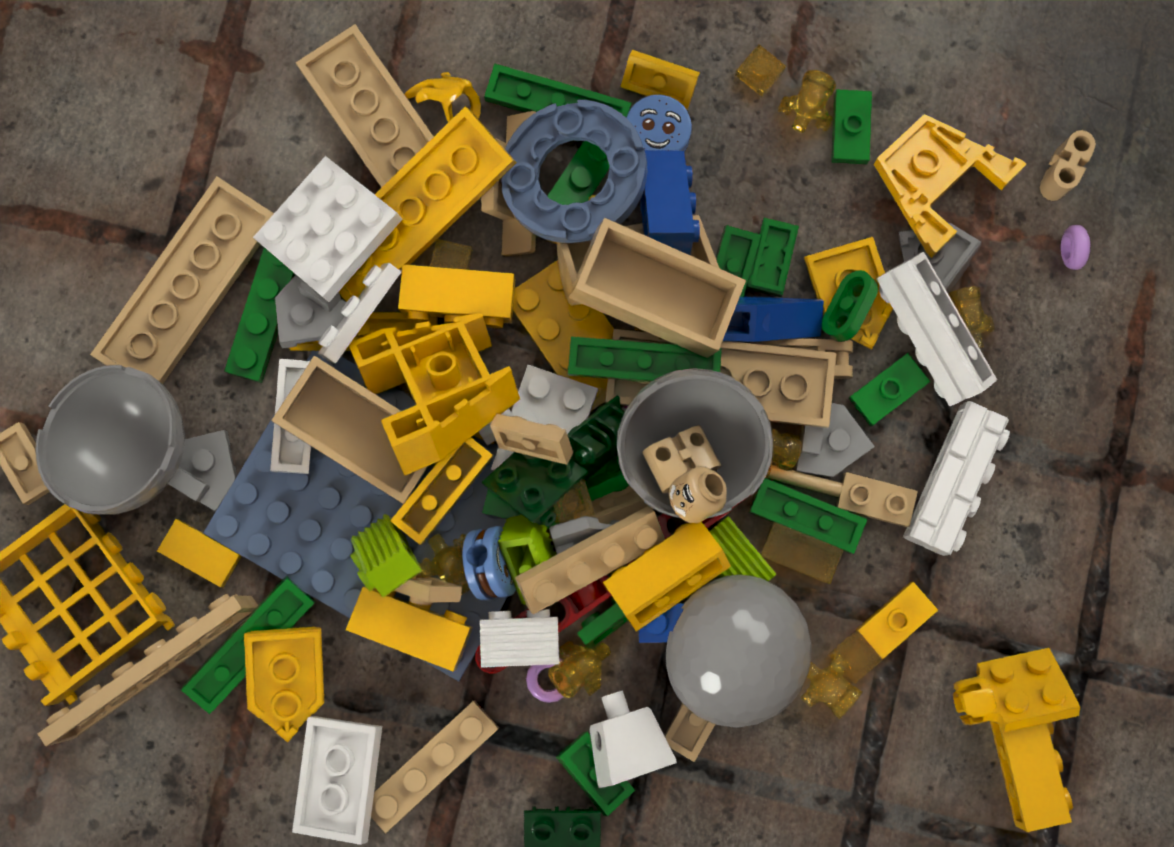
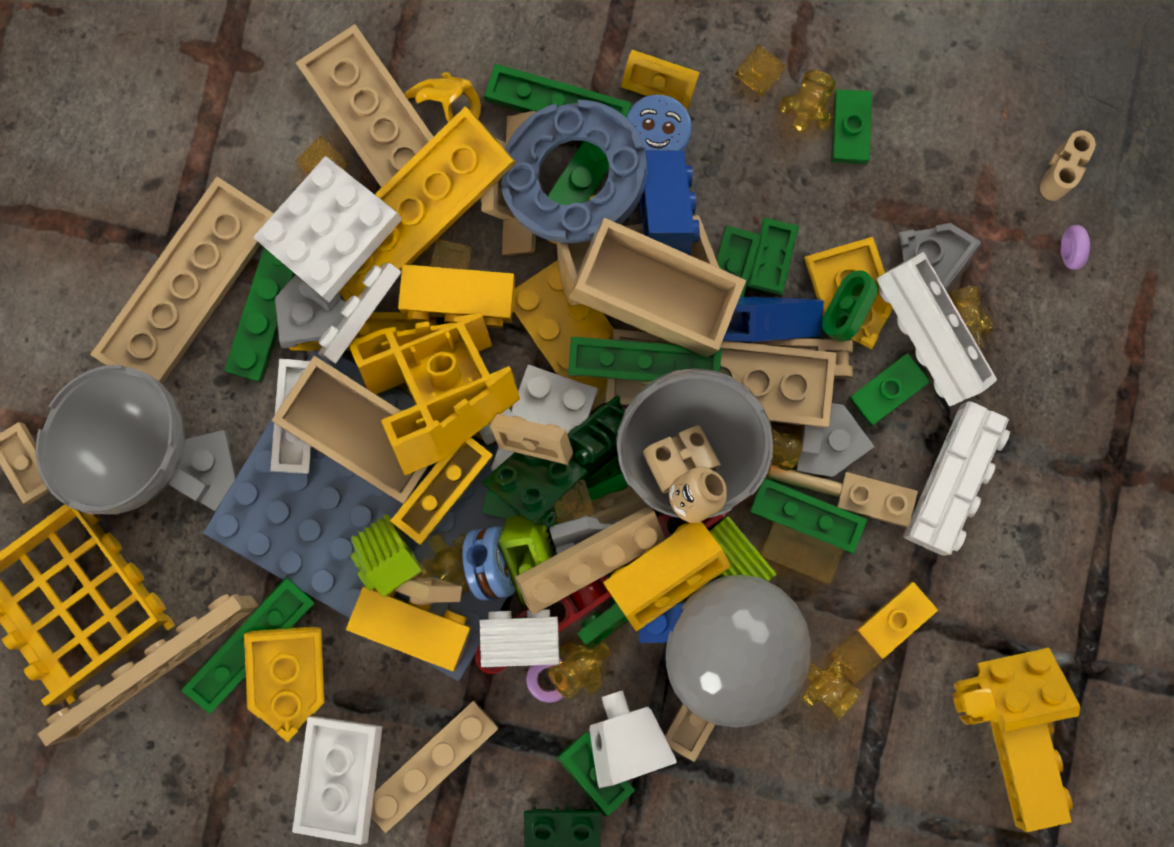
(199, 553): yellow tile -> none
(316, 152): none -> clear yellow plate
(926, 164): yellow wing -> none

